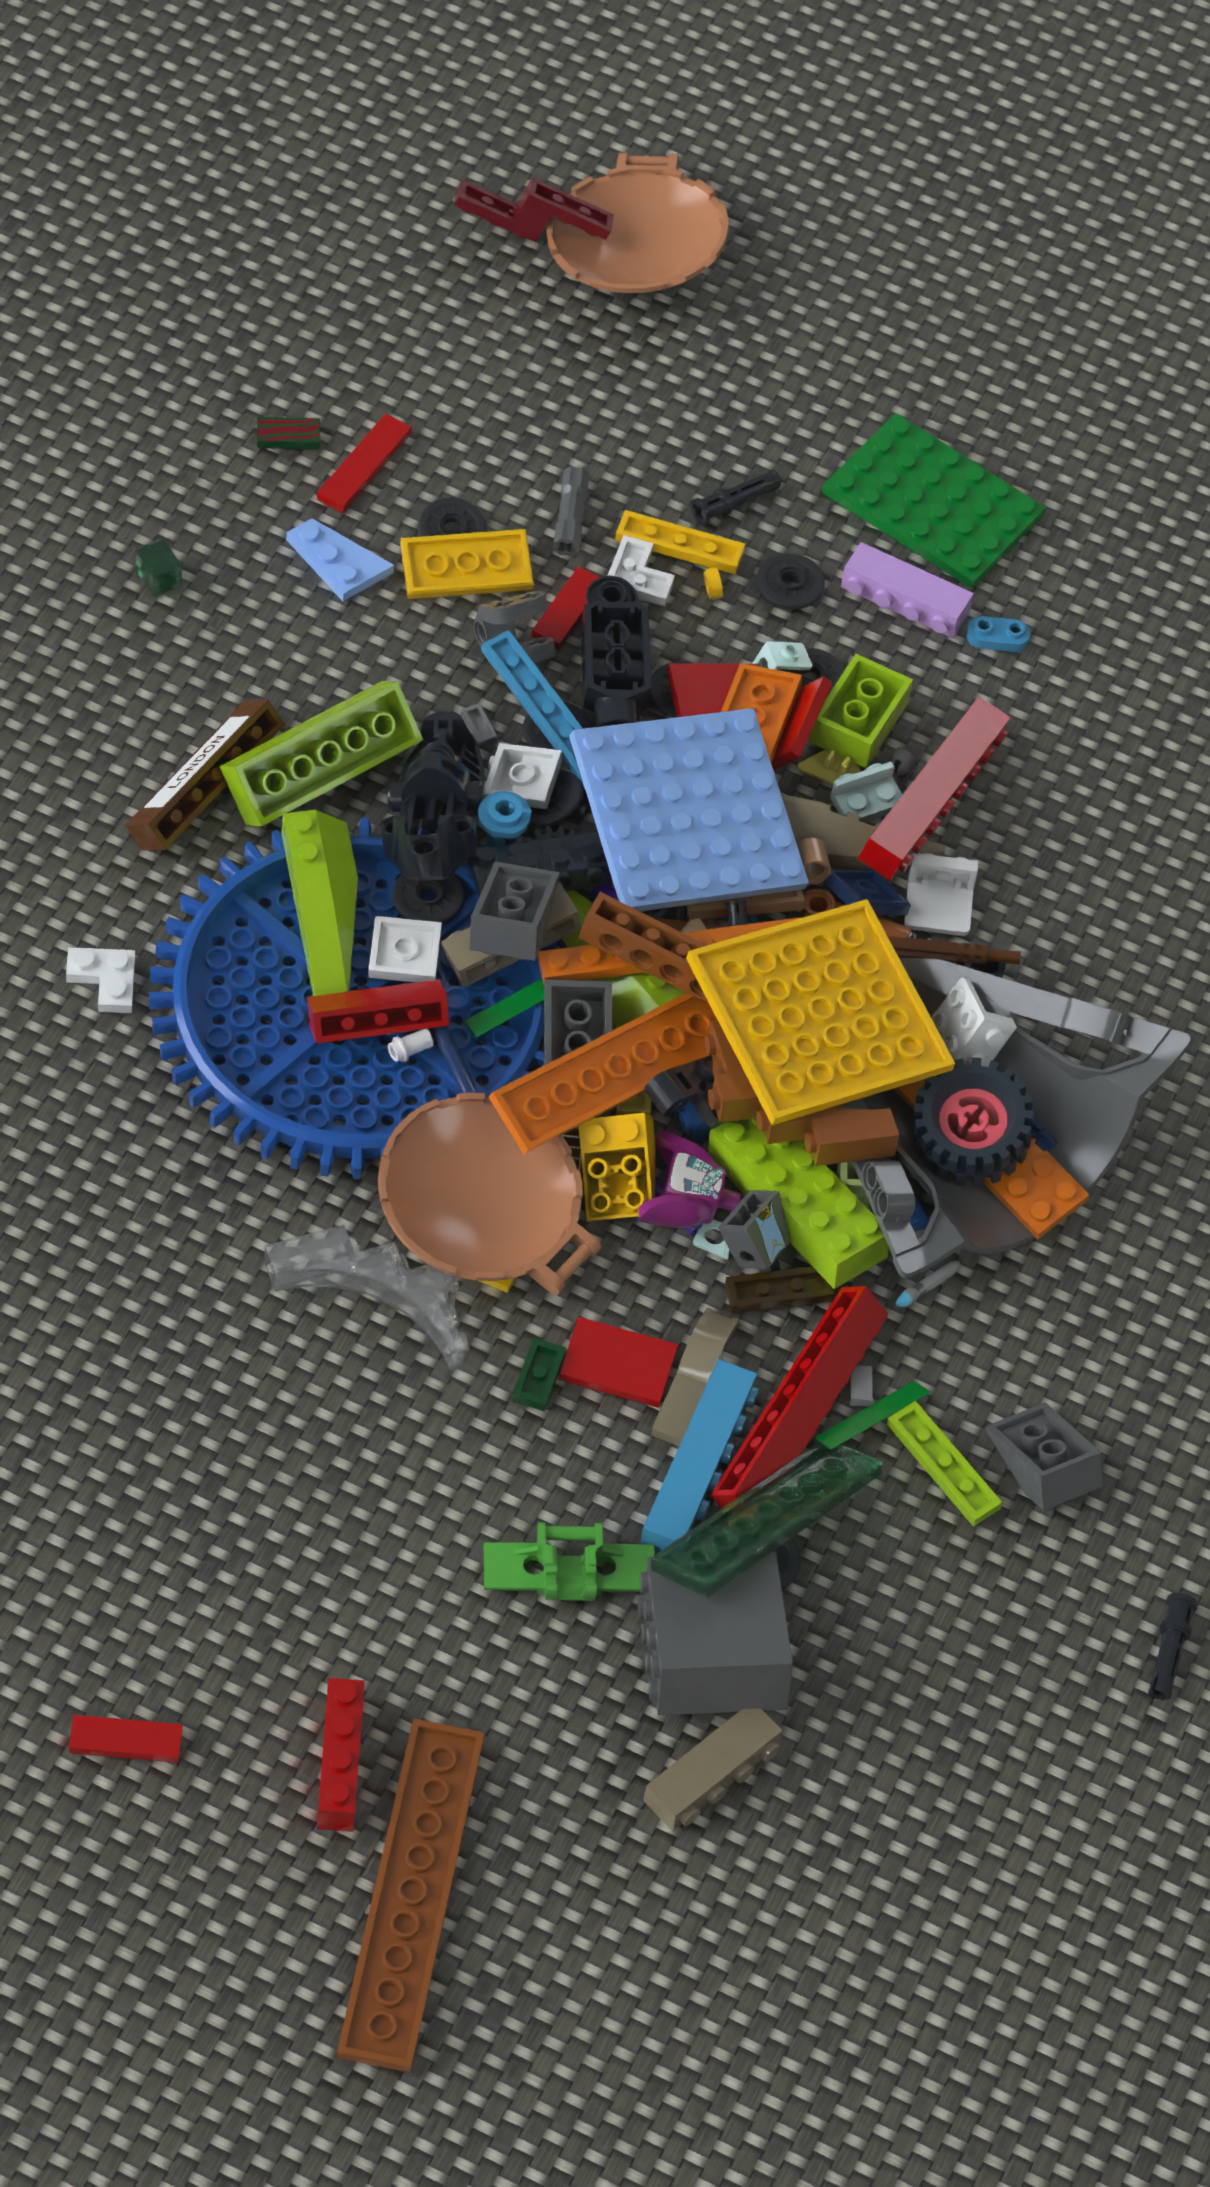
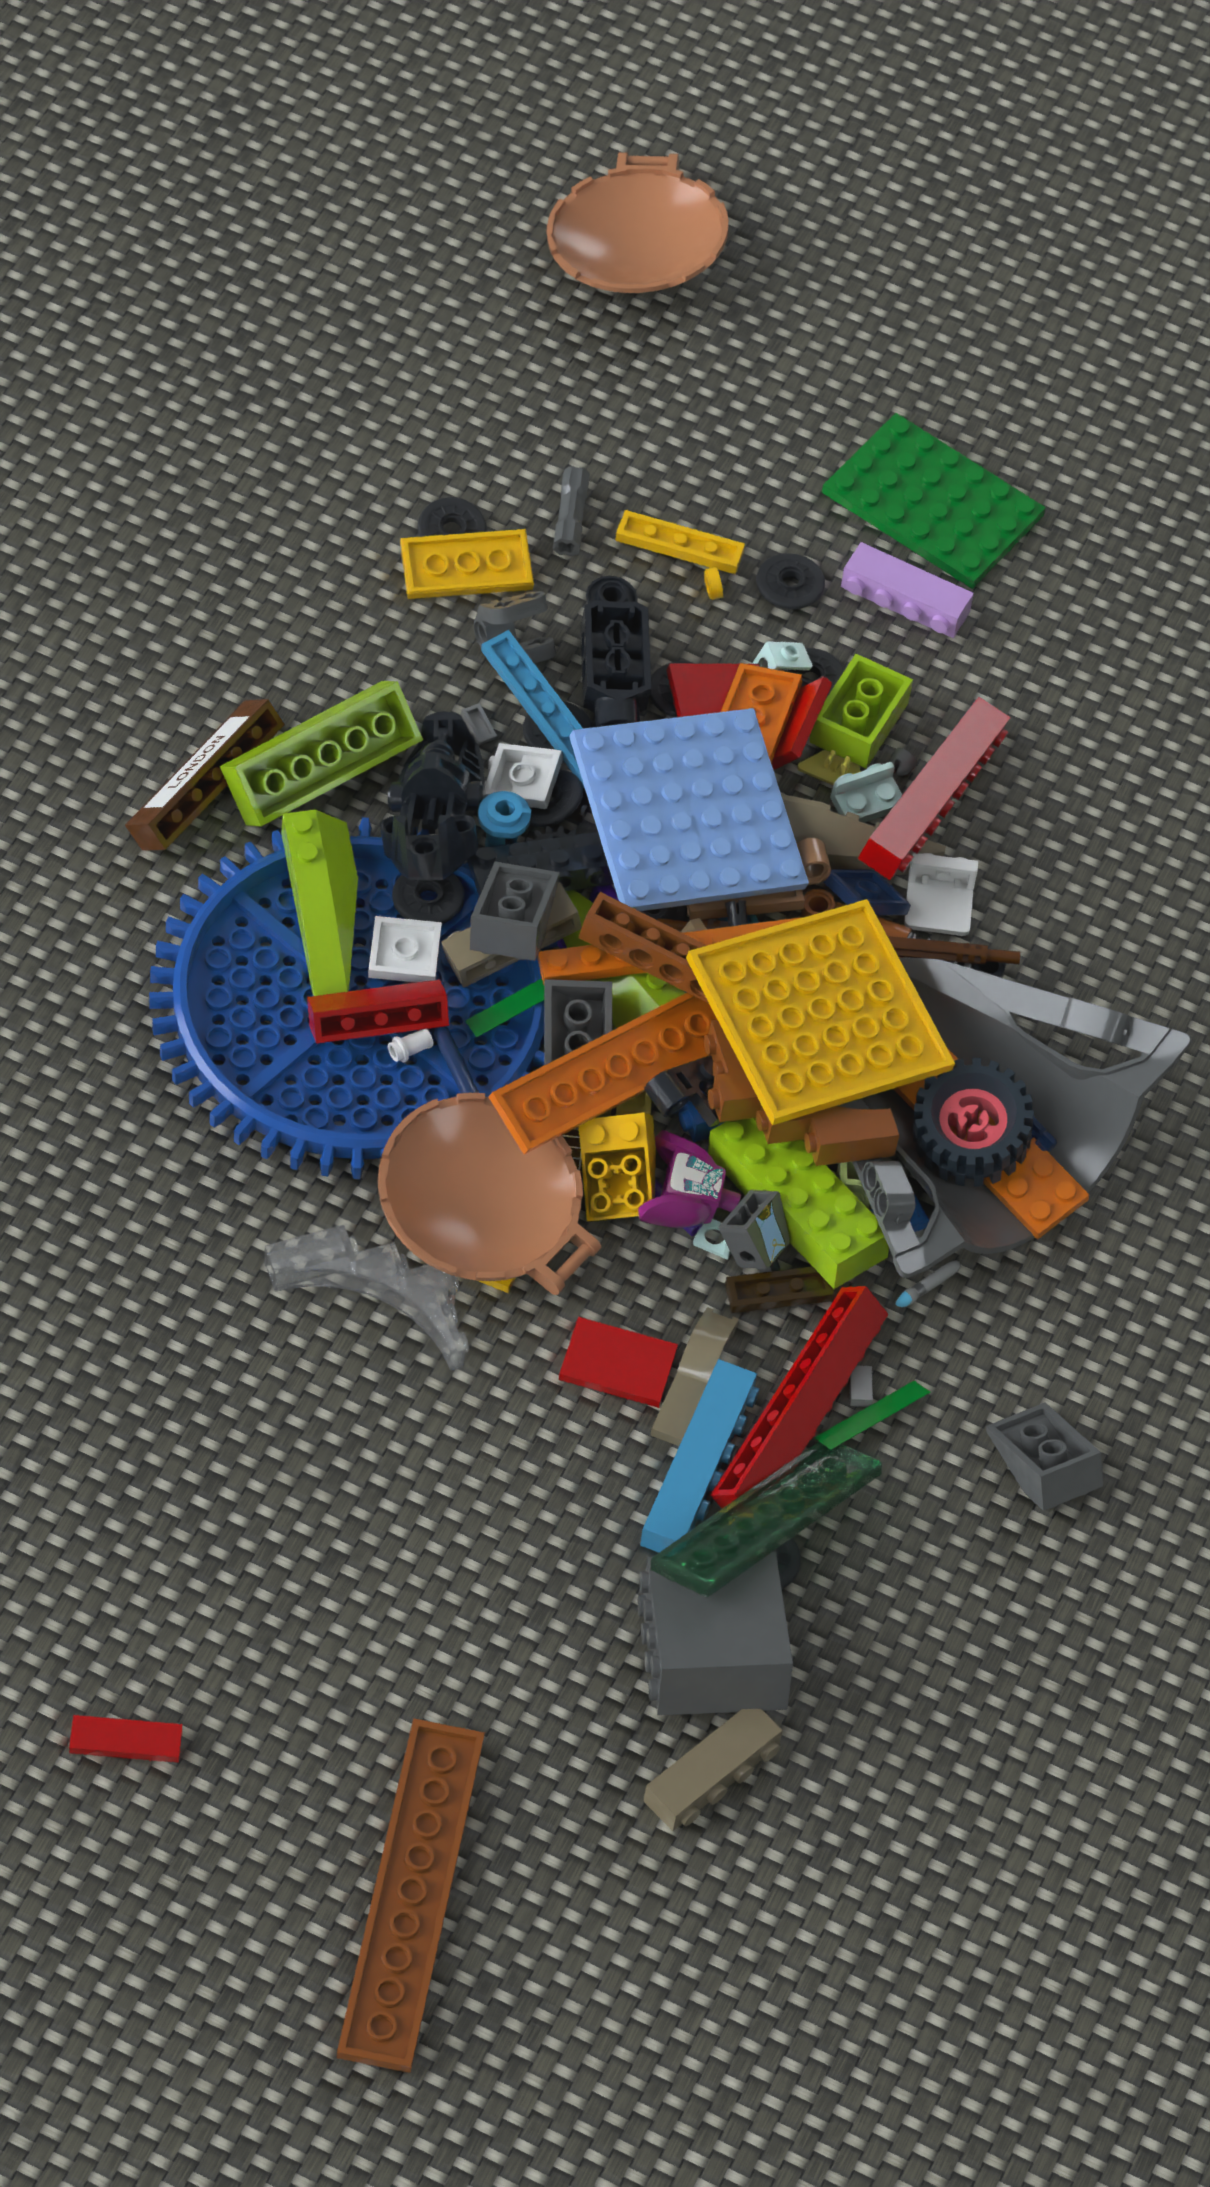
(110, 969): white plate -> none
(158, 567): clear green brick -> none
(288, 433): tile -> none
(337, 560): light blue wing -> none
(340, 1755): red brick -> none
(364, 463): red tile -> none
(533, 210): dark red bracket -> none
(539, 1374): dark green plate -> none
(565, 609): red tile -> none
(565, 1575): bright green piece -> none
(632, 564): white plate -> none
(724, 501): black pin -> none
(944, 1463): lime plate -> none
(969, 1028): white bracket -> none
(998, 634): dark azure plate -> none
(1174, 1632): black pin -> none

